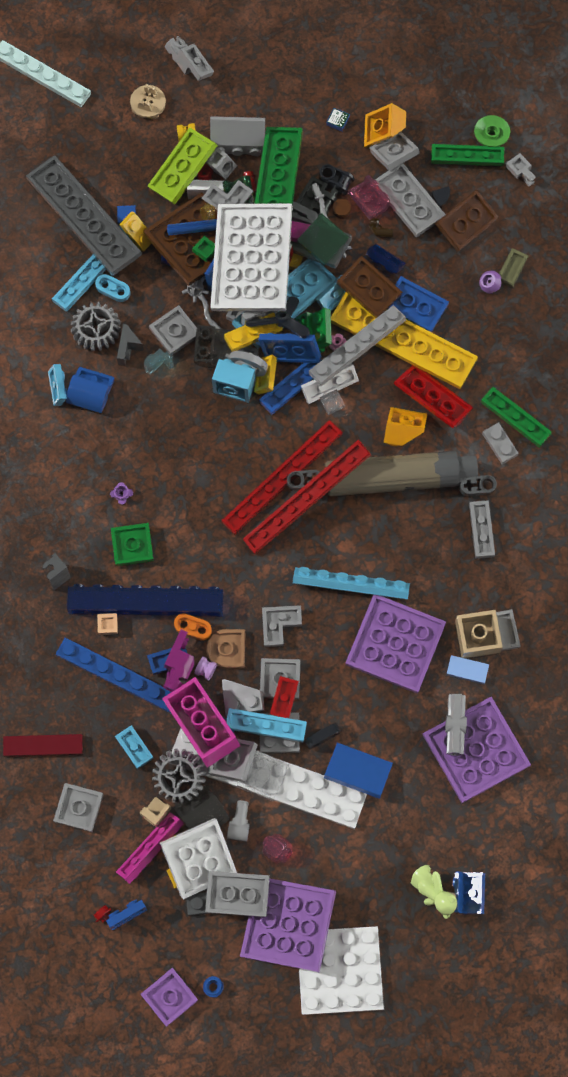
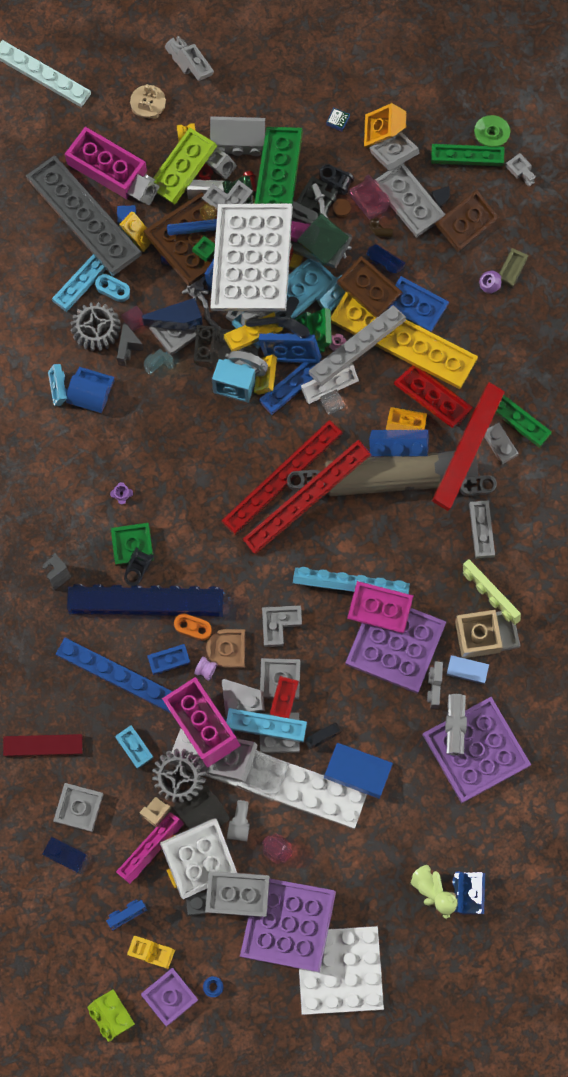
(64, 855): none -> clear blue plate
(102, 914): red plate -> none
(104, 162): none -> dark pink brick
(107, 624): light nougat plate -> none
(110, 1015): none -> lime bracket
(133, 318): none -> clear pink plate
(137, 565): none -> black piece
(143, 188): none -> light grey brick
(151, 952): none -> yellow slope
(177, 316): none -> dark blue slope
(178, 663): magenta plate -> none
(380, 607): none -> dark pink tile
(399, 442): none -> blue brick
(435, 679): none -> light grey plate
(468, 446): none -> red tile
(495, 597): none -> yellowish green plate

